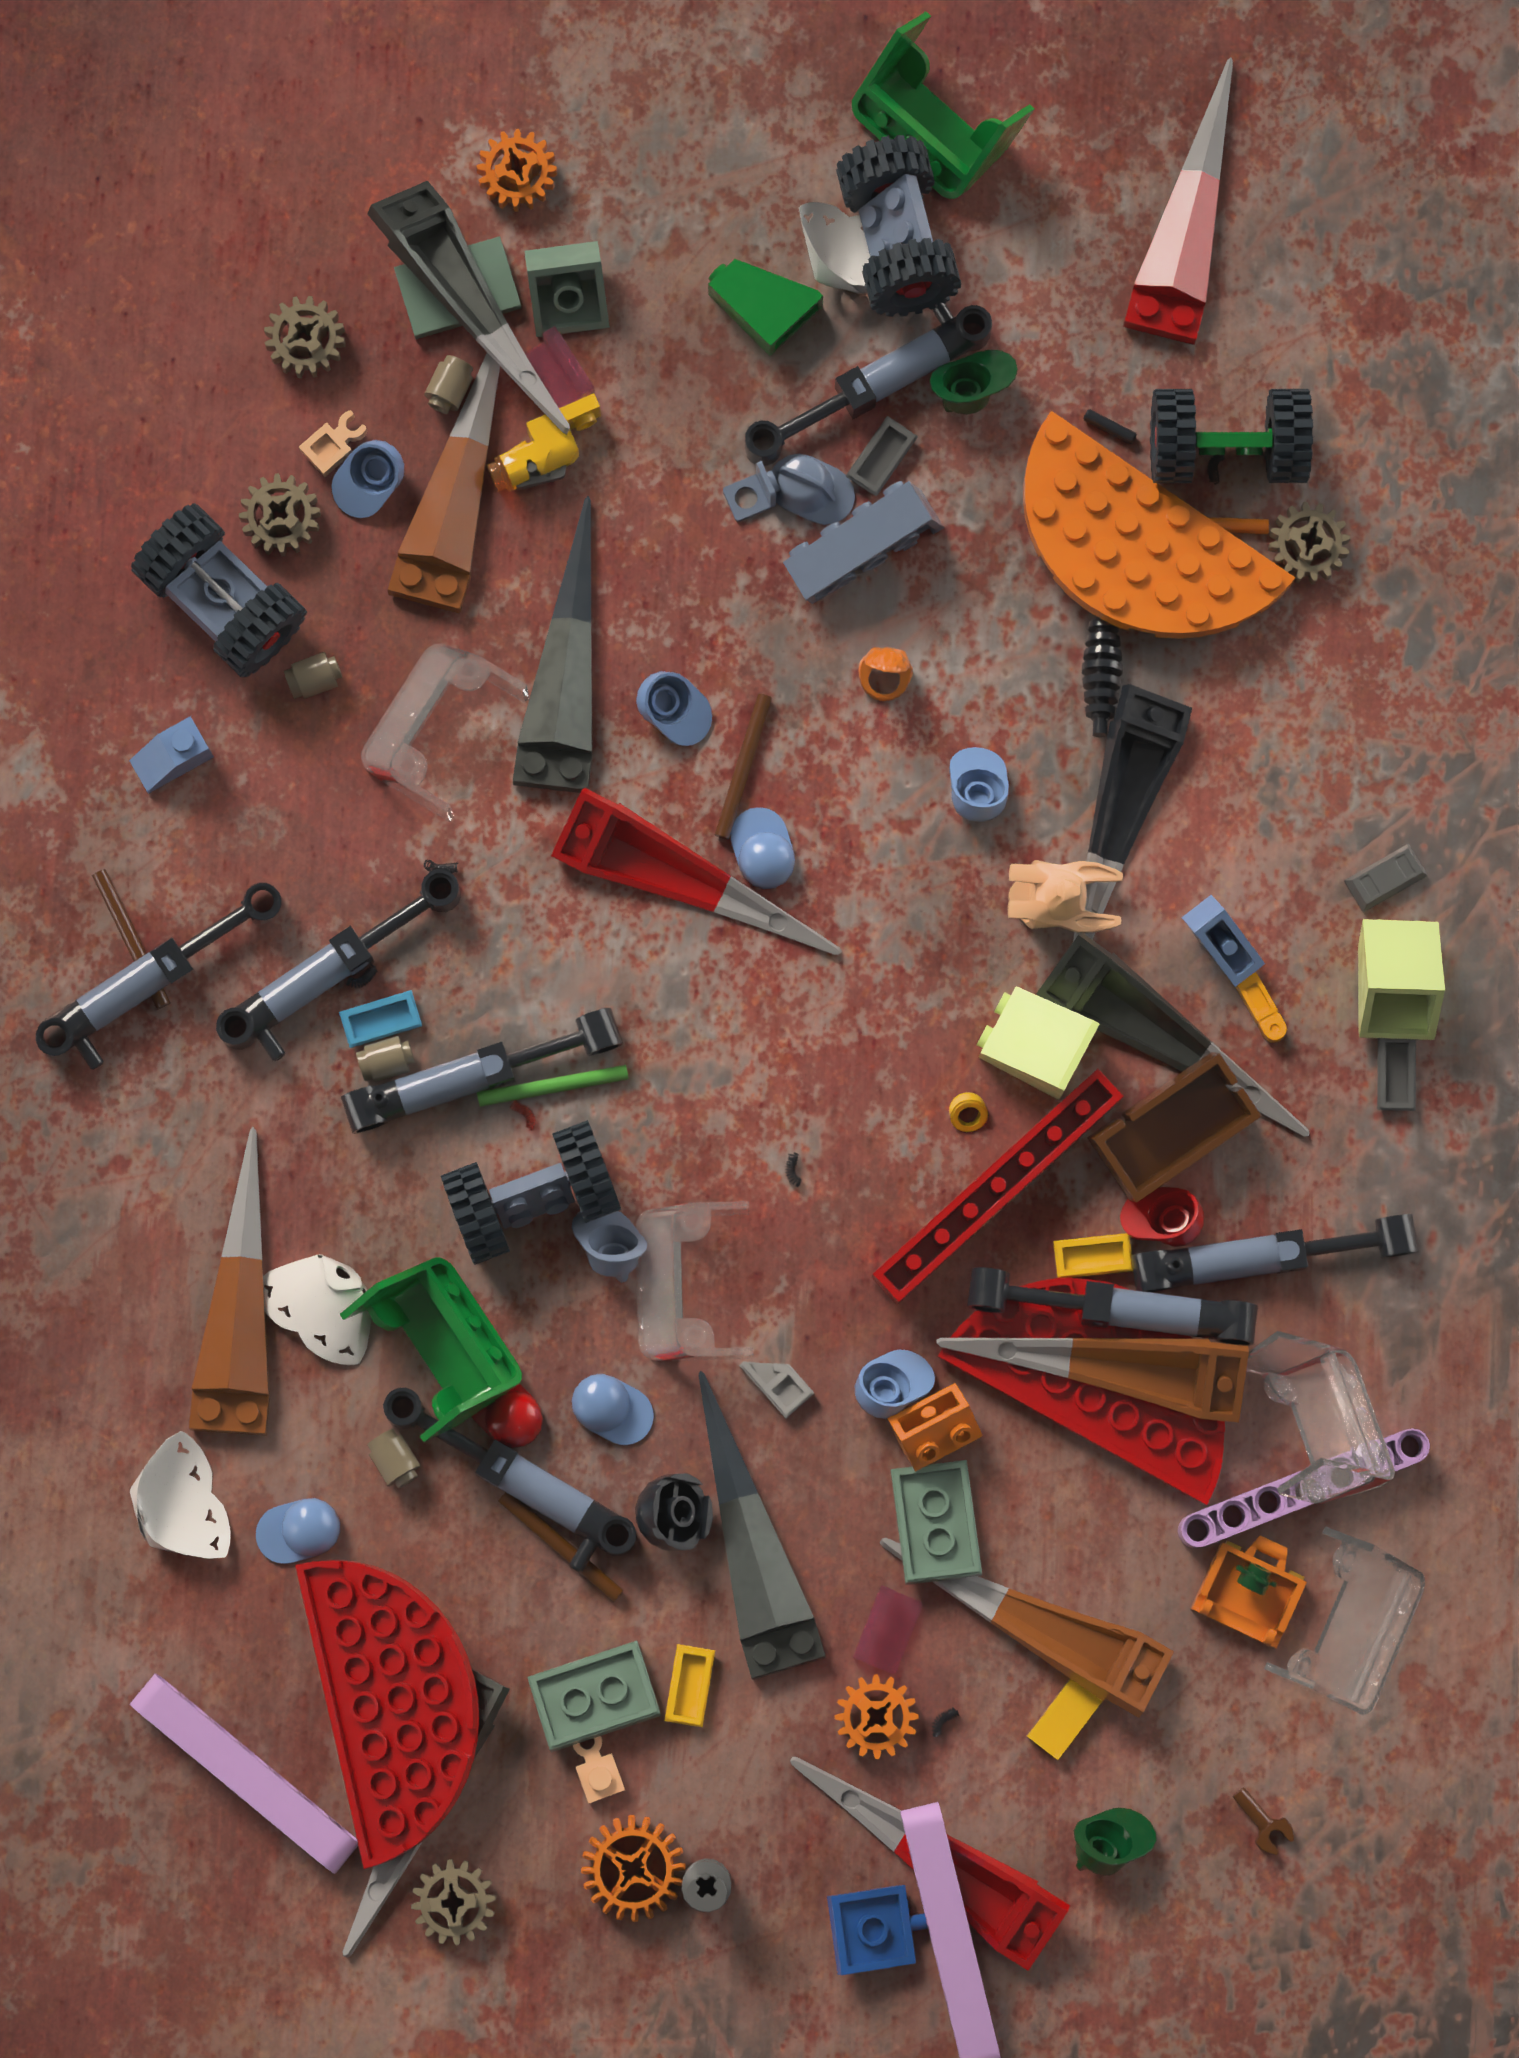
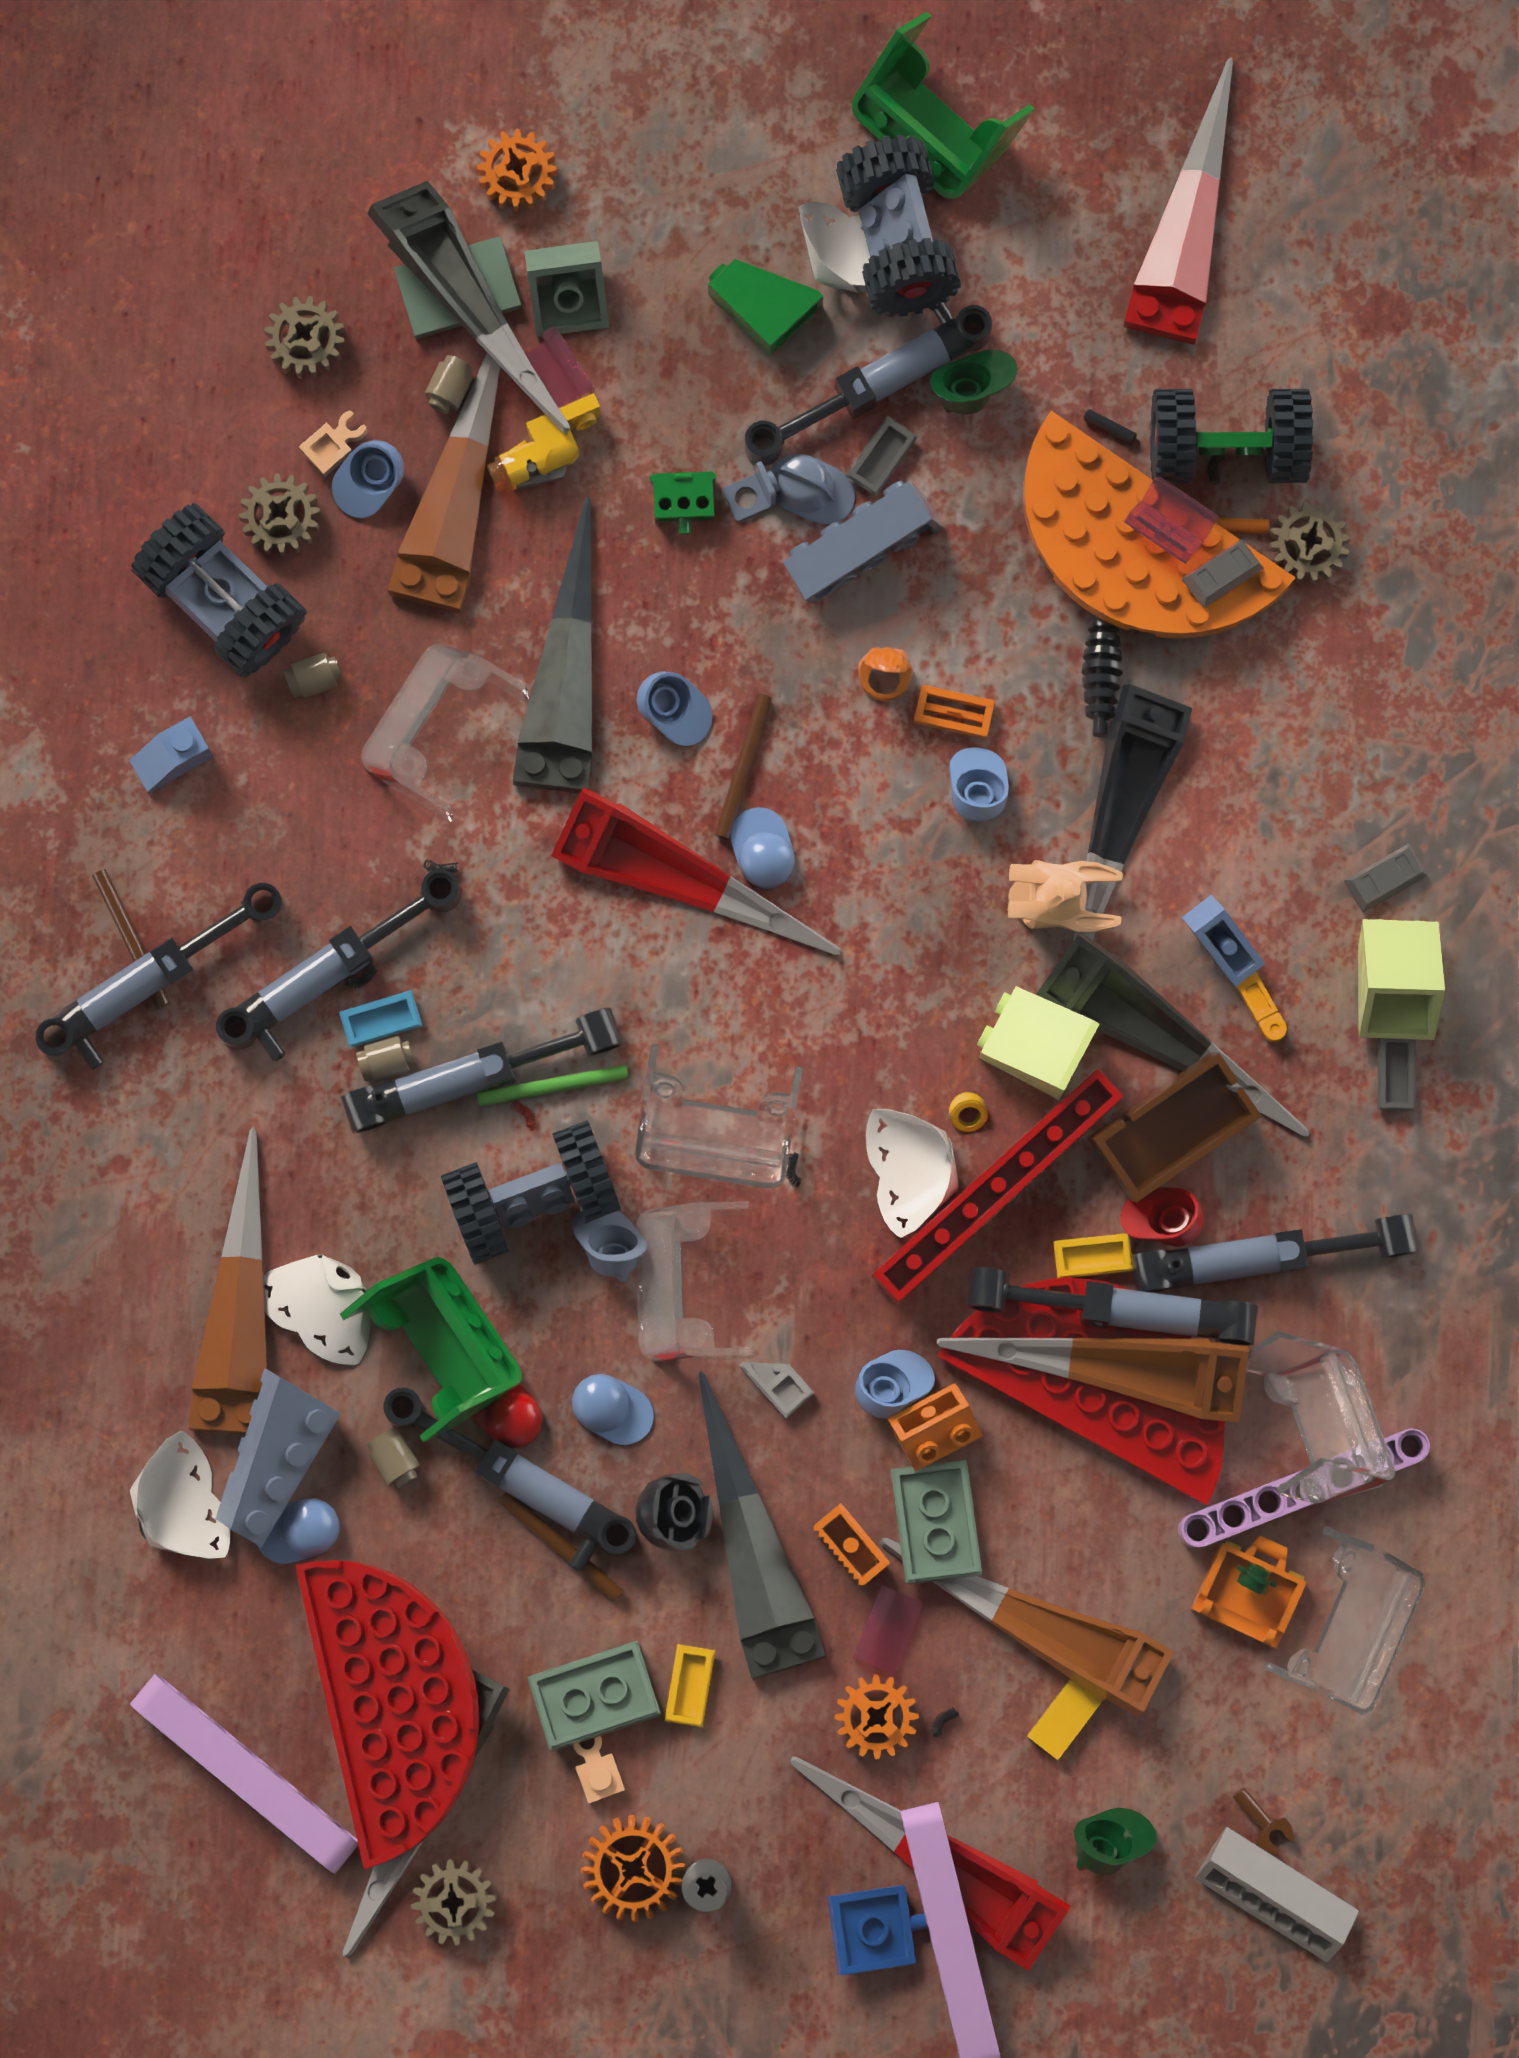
(273, 1456): none -> sand blue wedge
(683, 487): none -> green piece
(714, 1138): none -> clear windscreen
(851, 1545): none -> orange brick
(916, 1168): none -> white piece
(979, 732): none -> orange tile
(1172, 519): none -> clear pink panel
(1222, 573): none -> dark grey tile
(1277, 1894): none -> light grey brick

